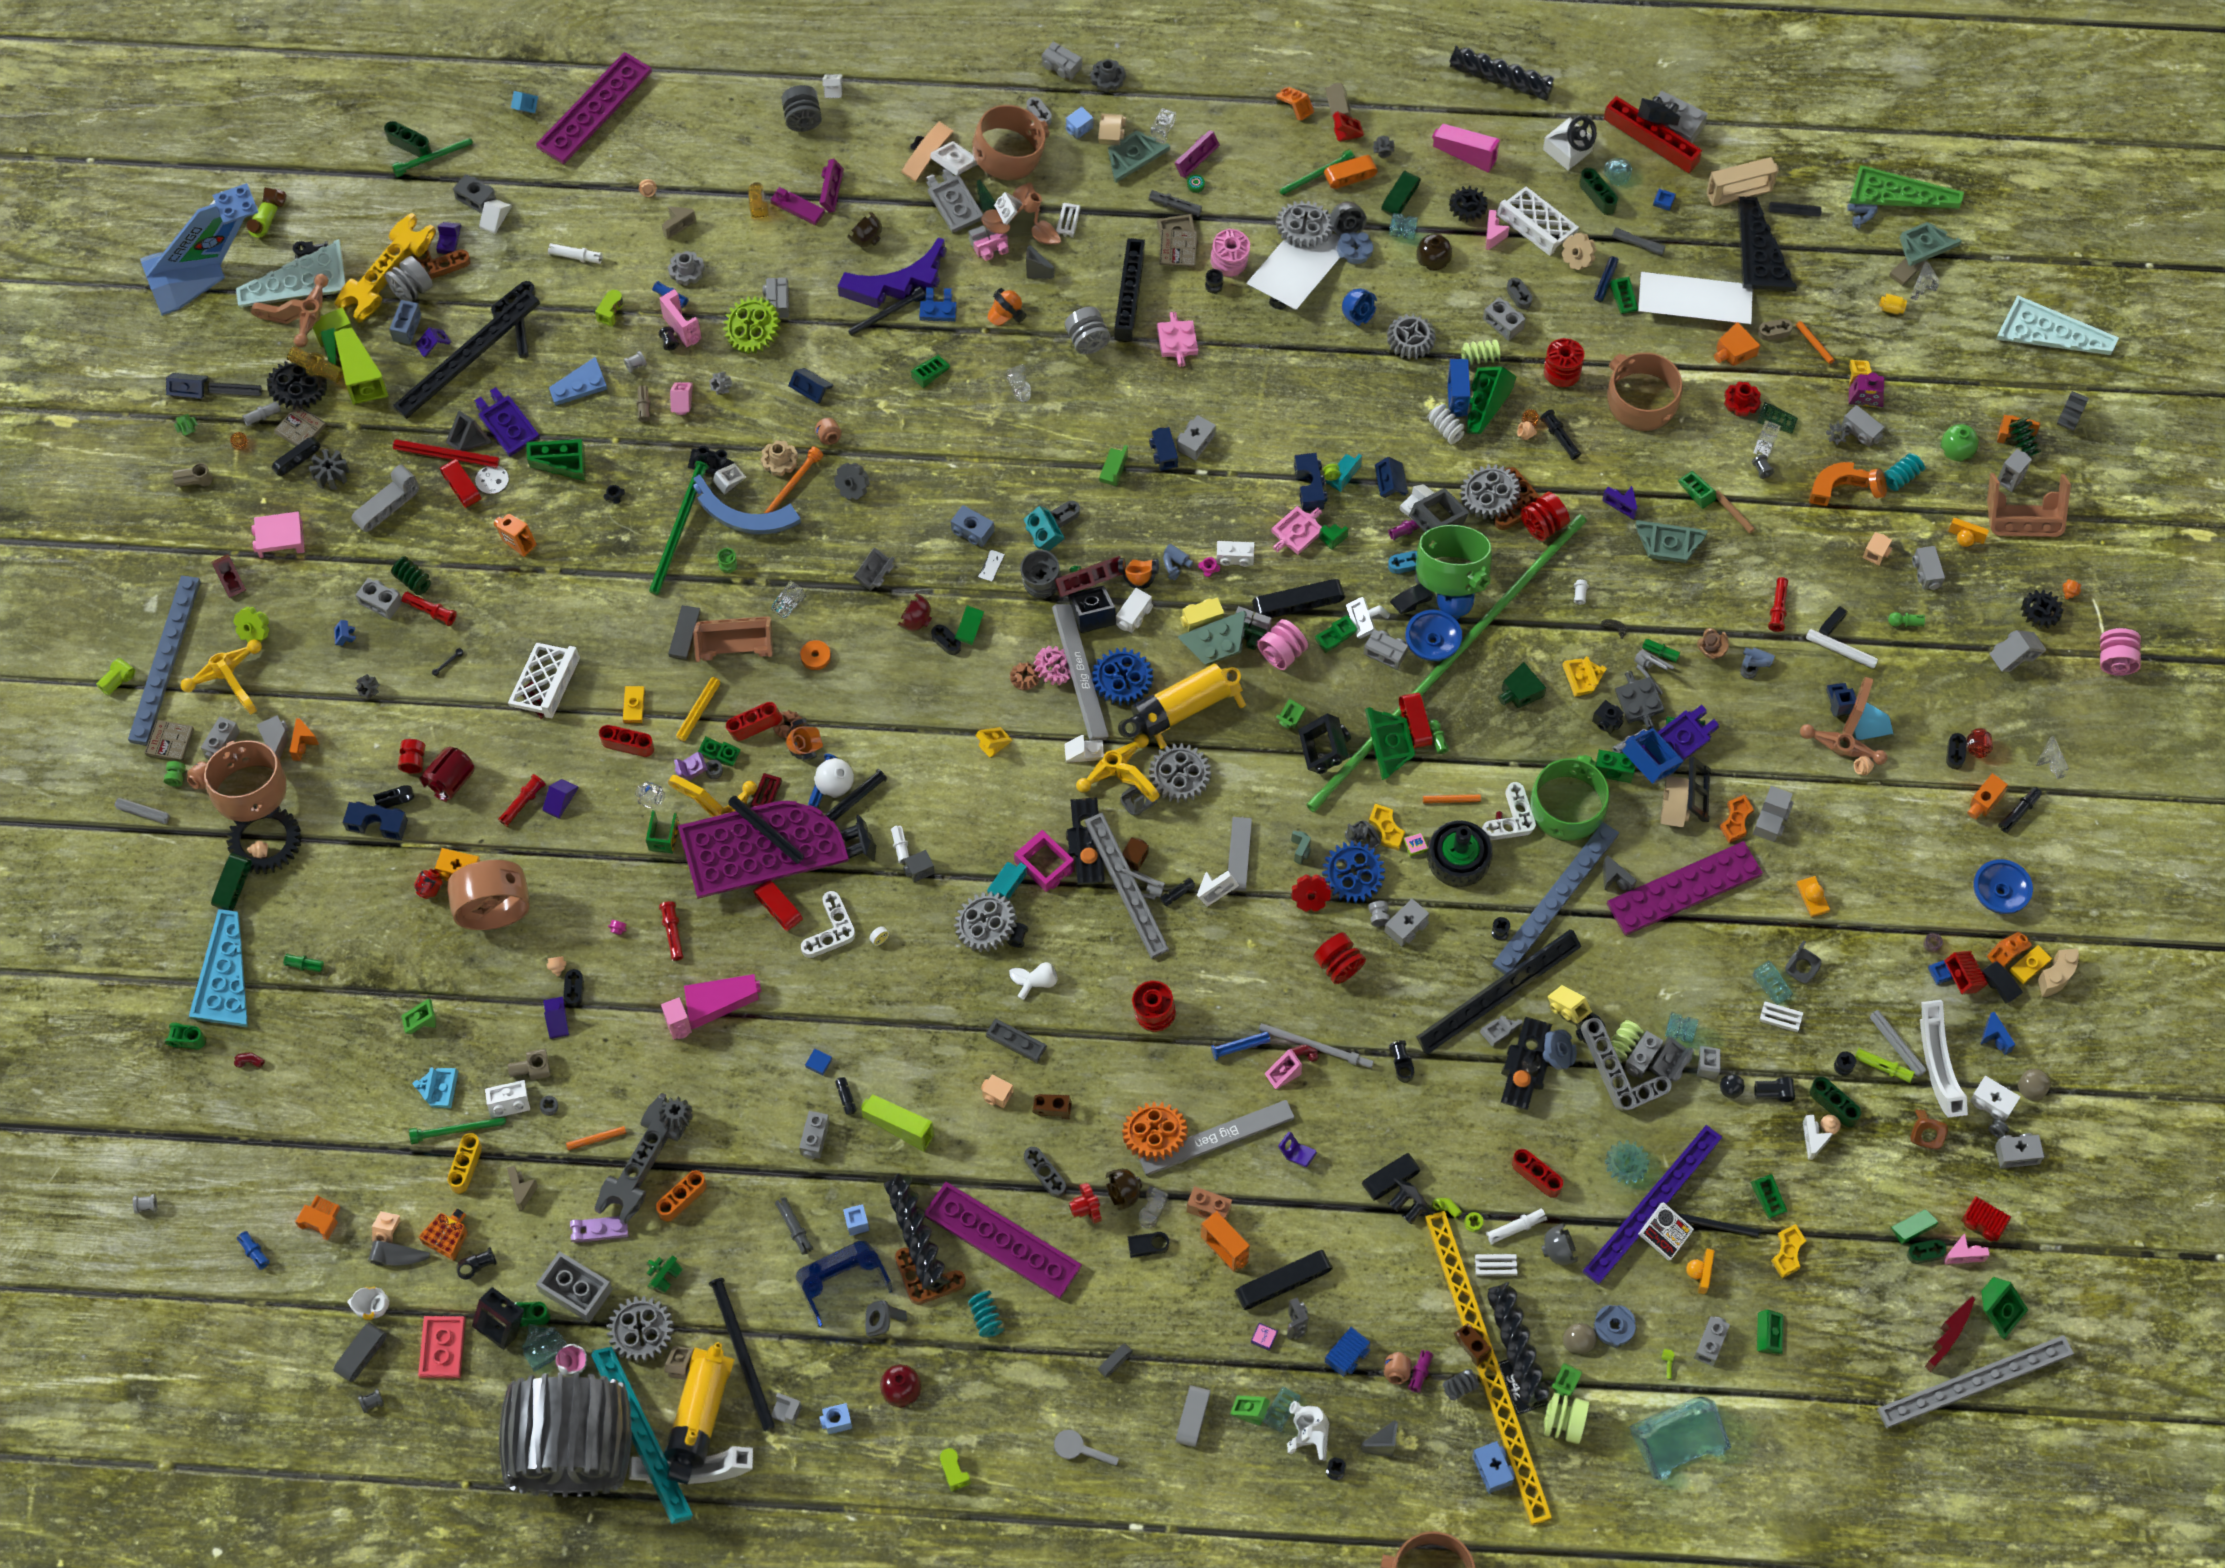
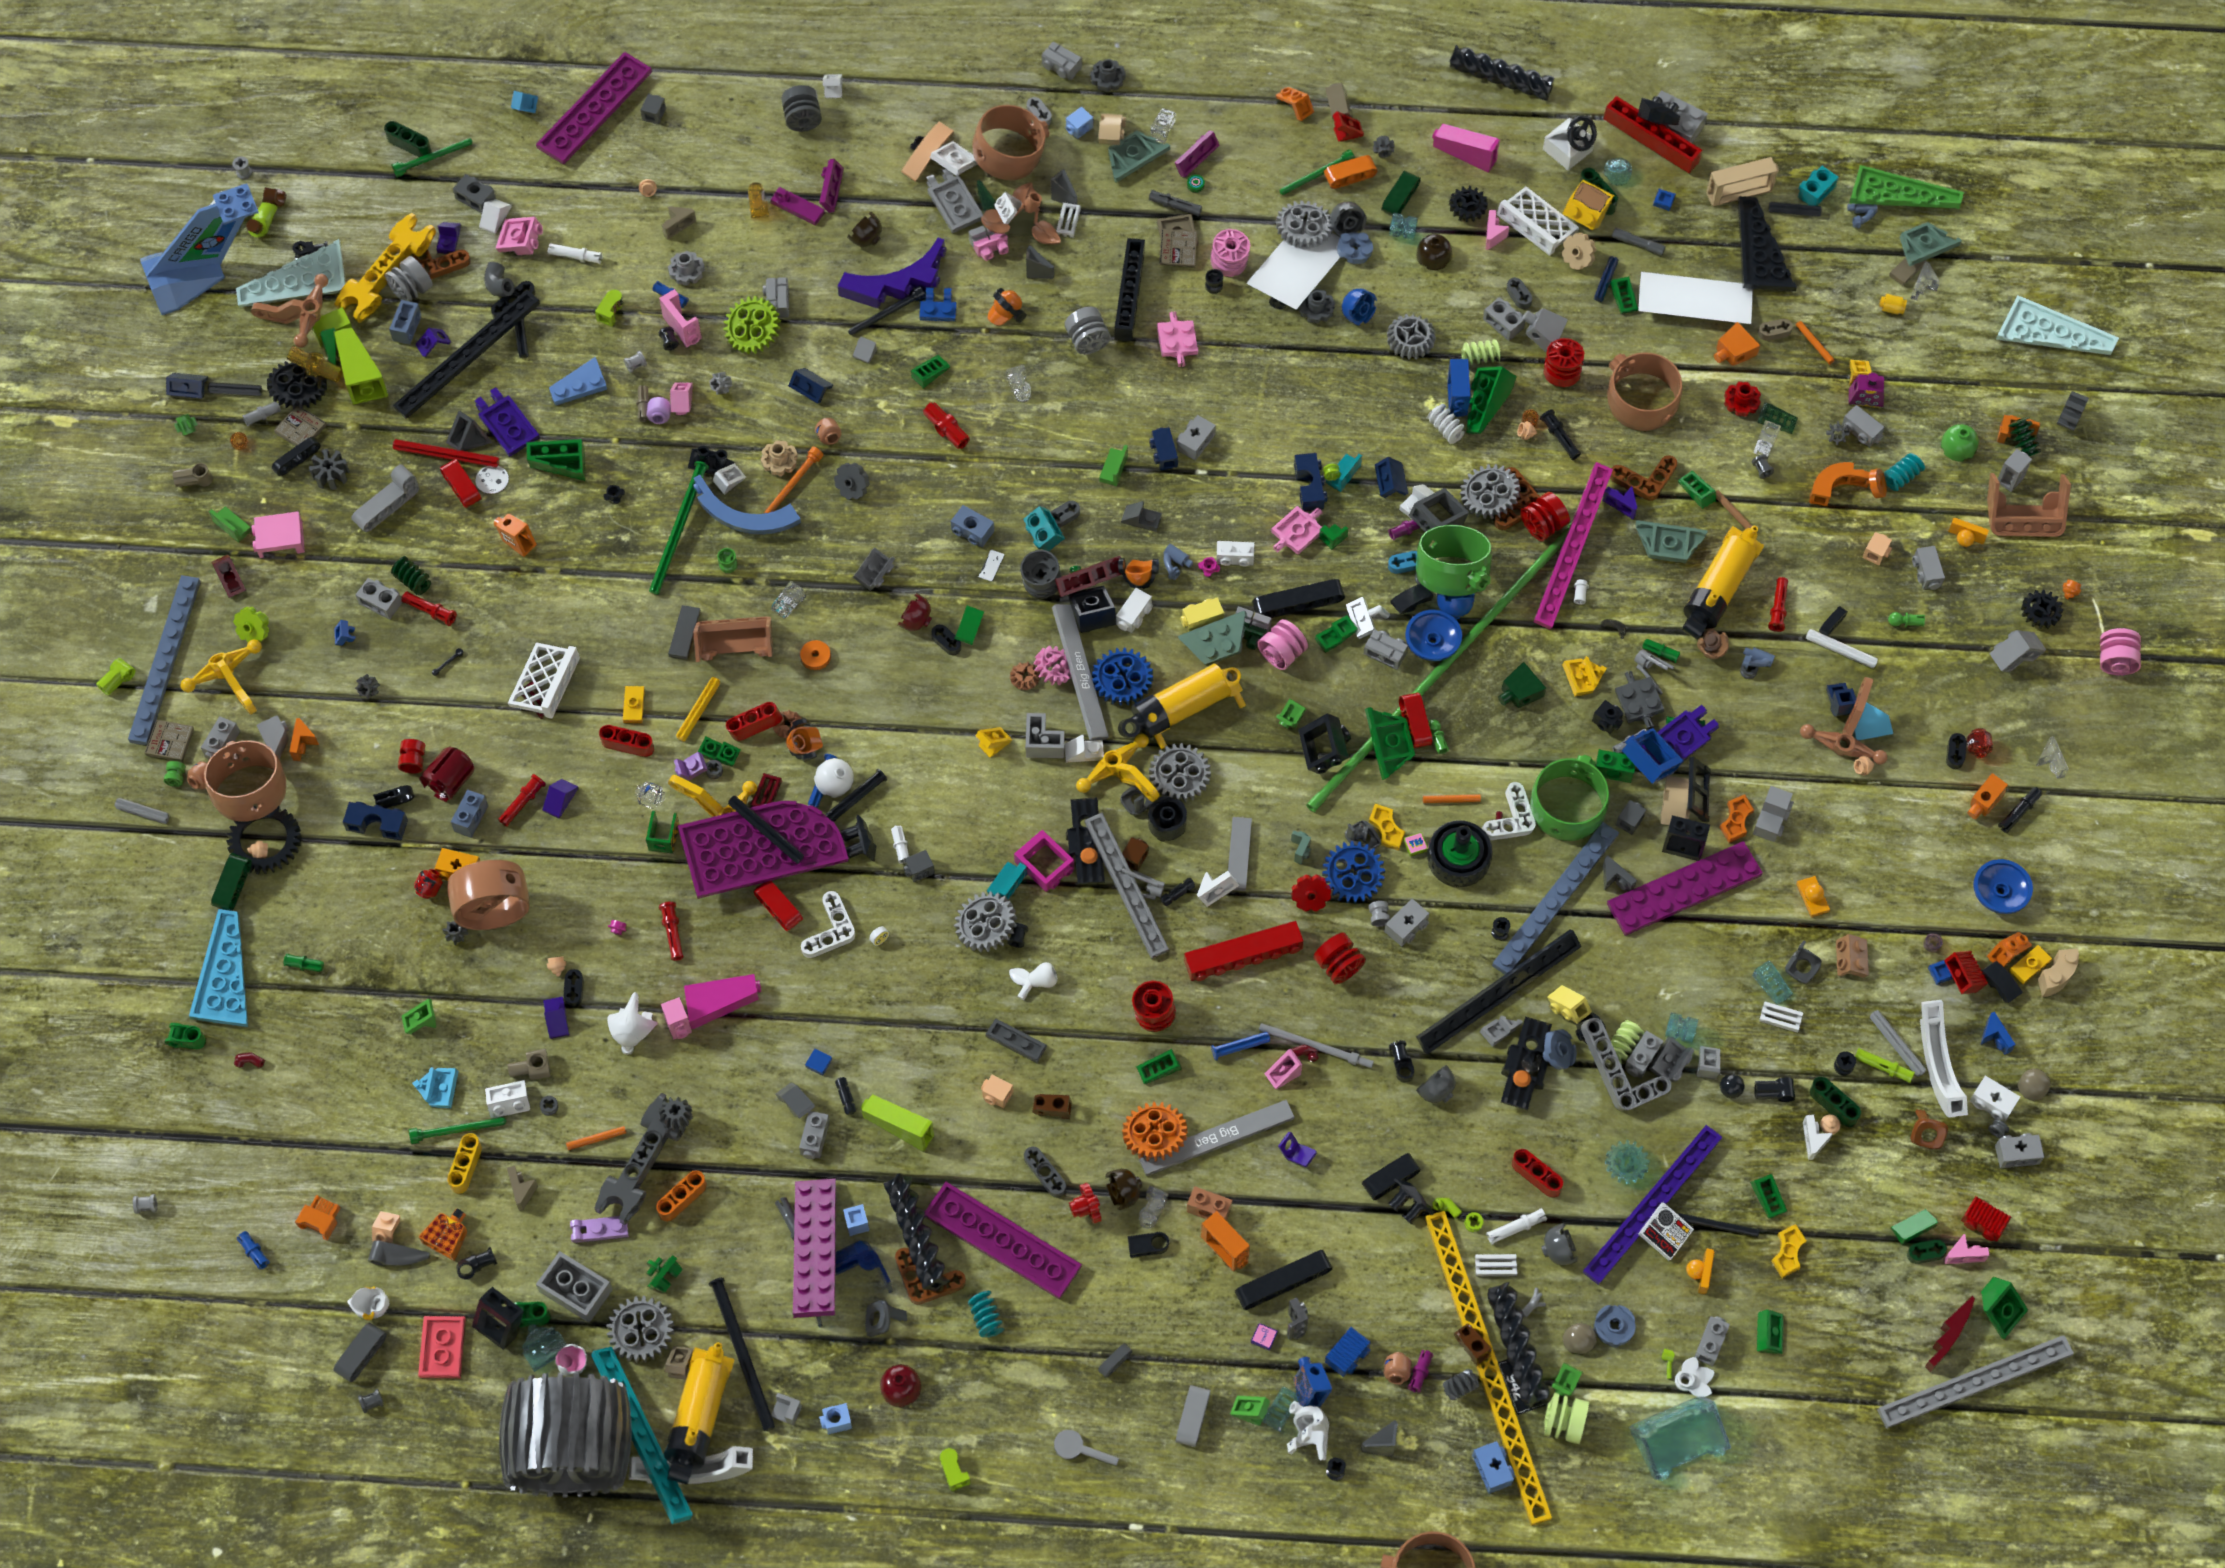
(230, 523): none -> bright green panel
(241, 166): none -> light grey bush
(452, 935): none -> dark grey gear
(469, 813): none -> sand blue brick
(494, 281): none -> dark grey cylinder
(519, 235): none -> bright pink plate
(629, 1026): none -> white piece
(653, 109): none -> dark grey brick
(658, 410): none -> lavender head
(795, 1100): none -> dark grey slope
(814, 1248): none -> magenta plate
(865, 350): none -> light grey slope
(946, 425): none -> red piece
(1042, 742): none -> light grey brick
(1062, 189): none -> dark grey slope
(1140, 517): none -> dark grey slope
(1167, 818): none -> black brick
(1170, 1054): none -> green slope
(1243, 951): none -> red brick
(1311, 1383): none -> blue torso
(1317, 307): none -> dark grey plant
(1438, 1086): none -> dark grey cylinder
(1534, 1303): none -> light grey bar
(1544, 327): none -> light grey torso
(1573, 546): none -> dark pink plate
(1588, 205): none -> slope
(1631, 817): none -> dark grey brick
(1650, 483): none -> dark orange beam
(1677, 838): none -> black window
(1697, 1377): none -> white plate
(1721, 580): none -> yellow piece
(1818, 186): none -> teal brick
(1852, 956): none -> medium nougat bracket

